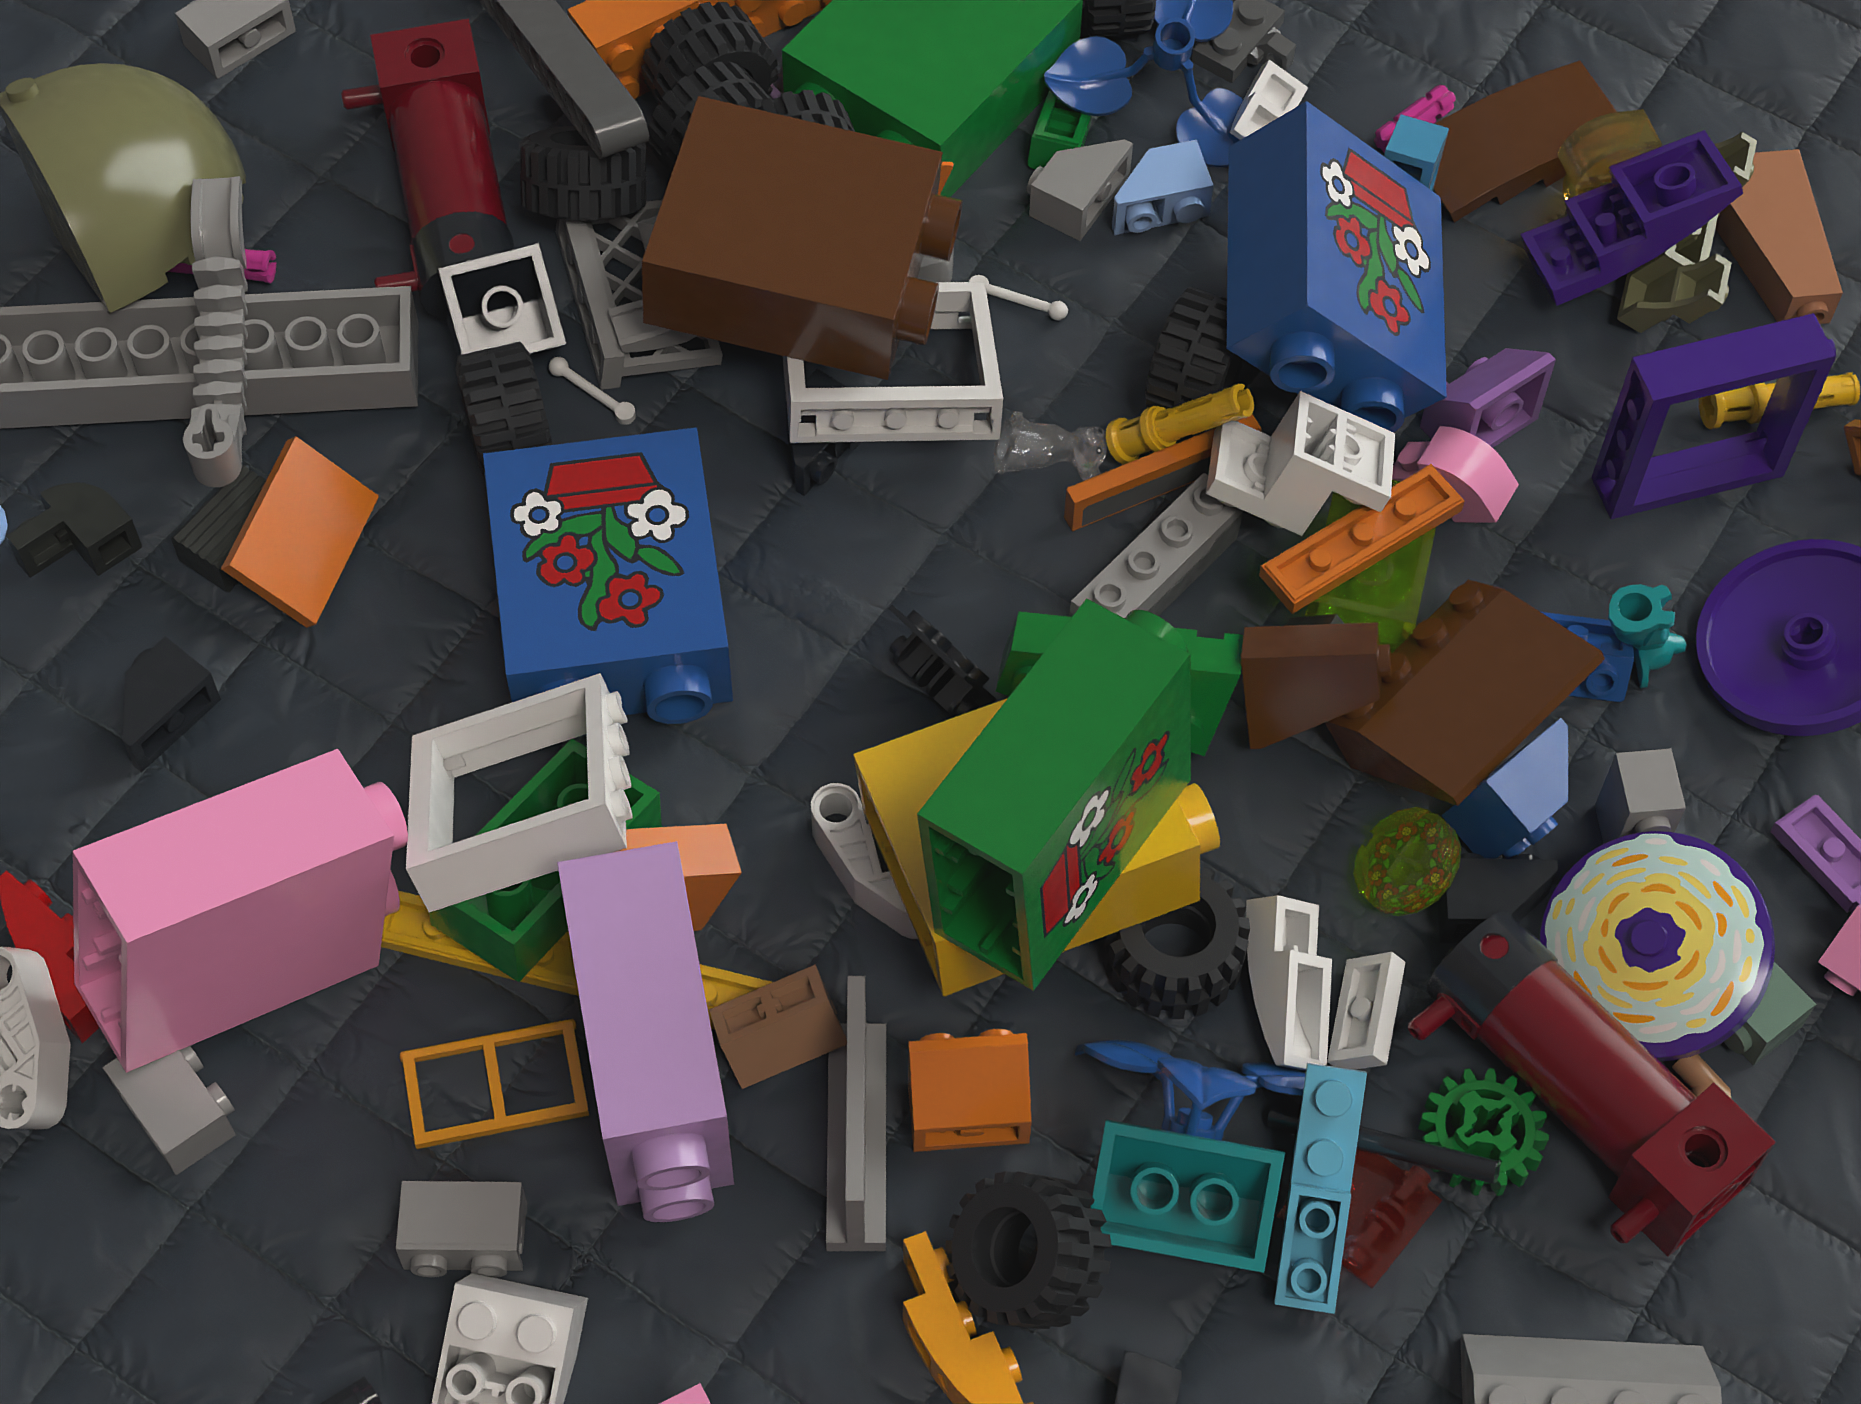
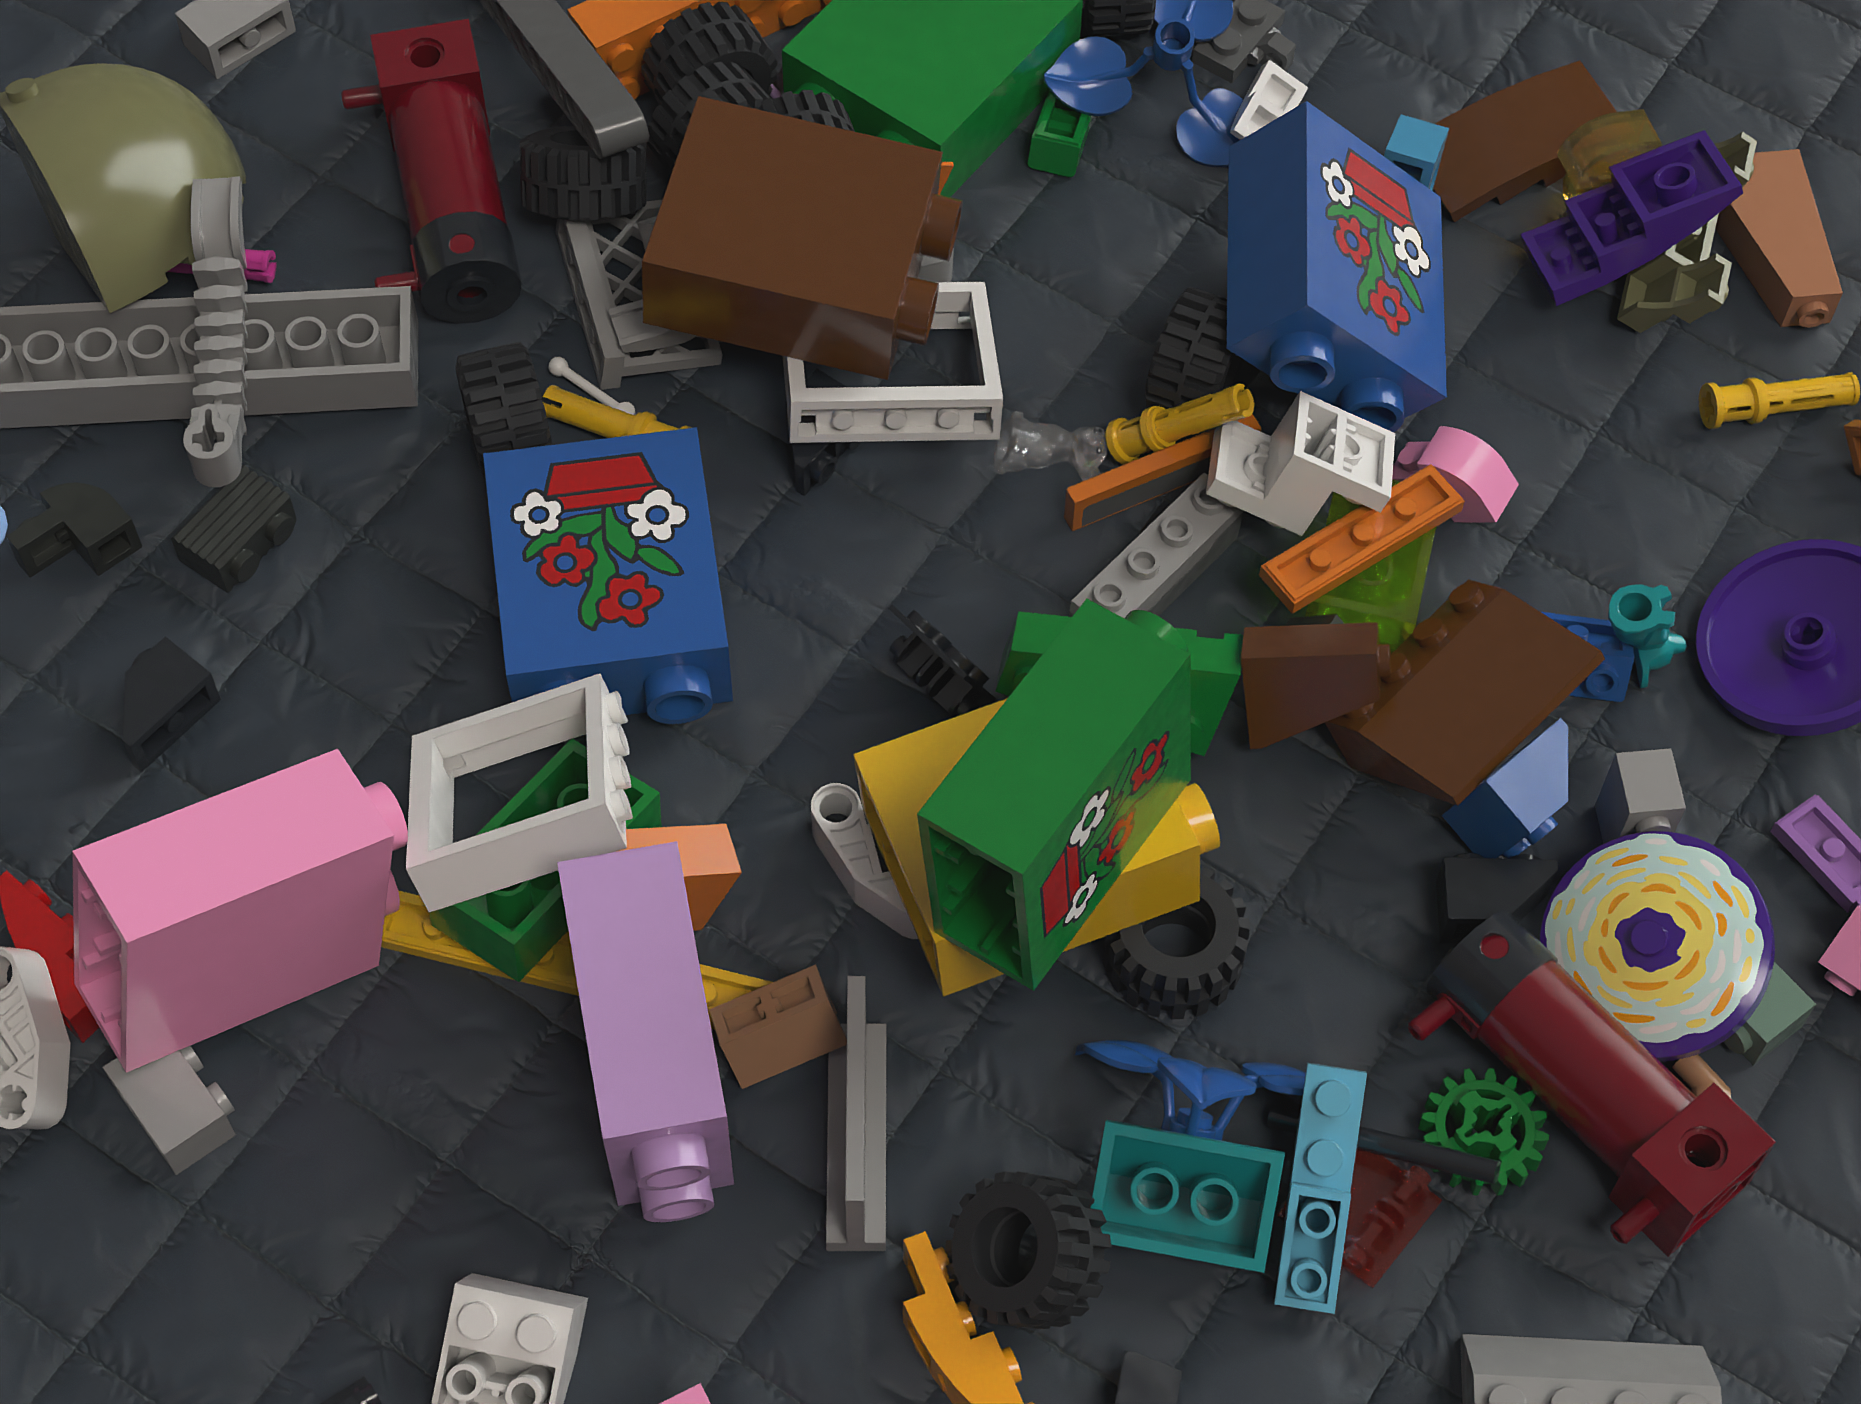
(300, 532): orange tile -> none
(461, 1227): light grey hinge -> none
(501, 302): slope -> none
(501, 1122): light orange window -> none
(600, 417): none -> yellow pin
(969, 1090): orange slope -> none
(1056, 310): white hinge -> none
(1078, 185): light grey slope -> none
(1164, 189): light blue slope -> none
(1289, 979): white slope -> none
(1366, 1011): white plate -> none
(1407, 861): clear neon green tile -> none
(1437, 105): dark pink axle -> none
(1494, 396): medium lavender slope -> none
(1784, 350): dark purple window -> none

